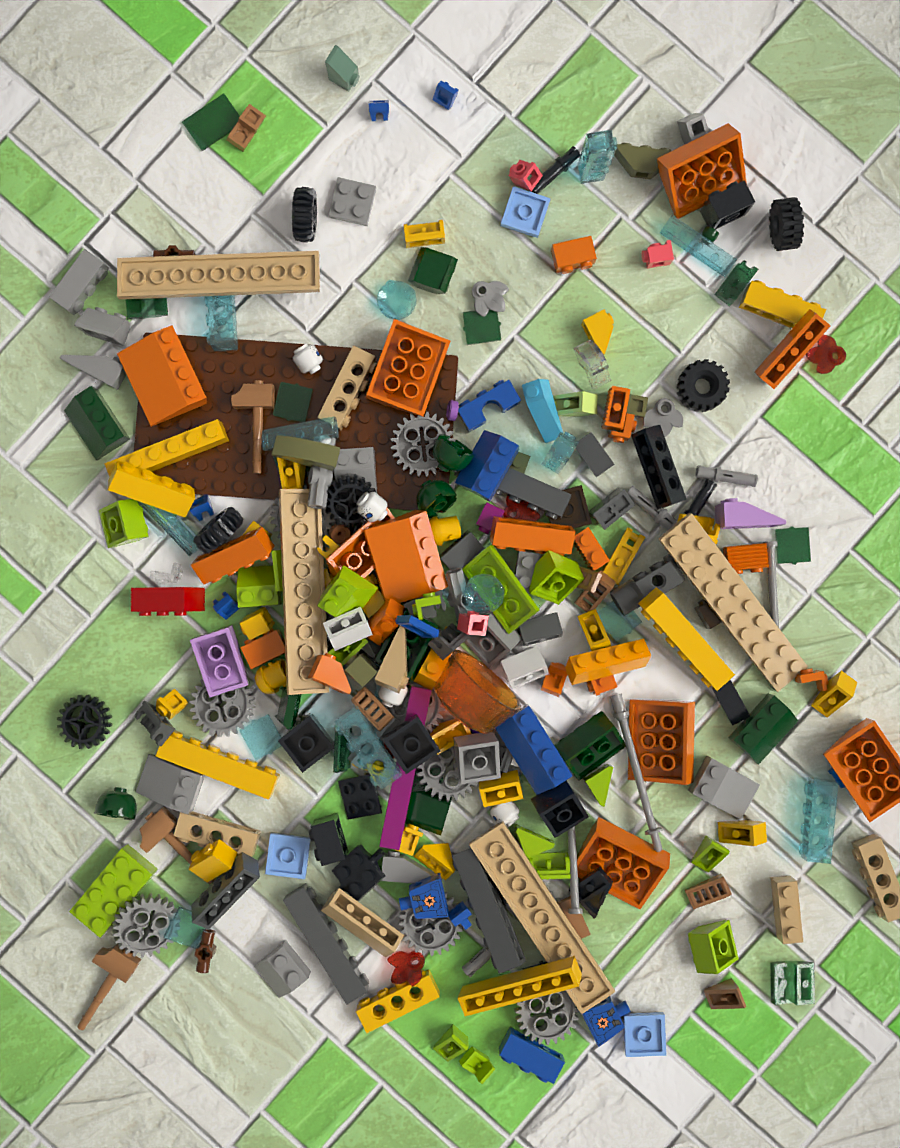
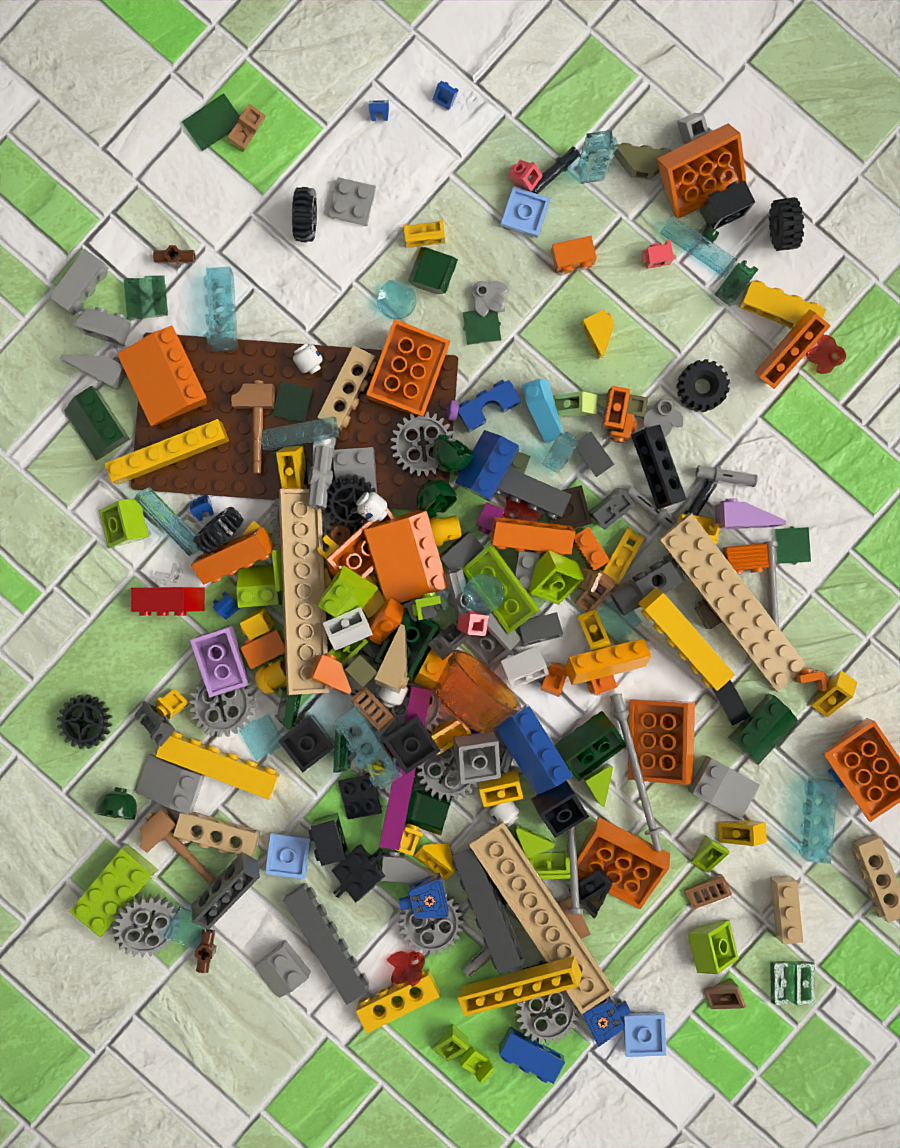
(119, 966): medium nougat piece -> none
(151, 488): yellow brick -> none
(212, 860): yellow brick -> none
(218, 275): tan plate -> none
(306, 452): olive slope -> none
(341, 69): sand green slope -> none
(362, 922): tan brick -> none
(417, 626): blue tile -> none
(460, 914): blue tile -> none
(594, 363): clear brick -> none

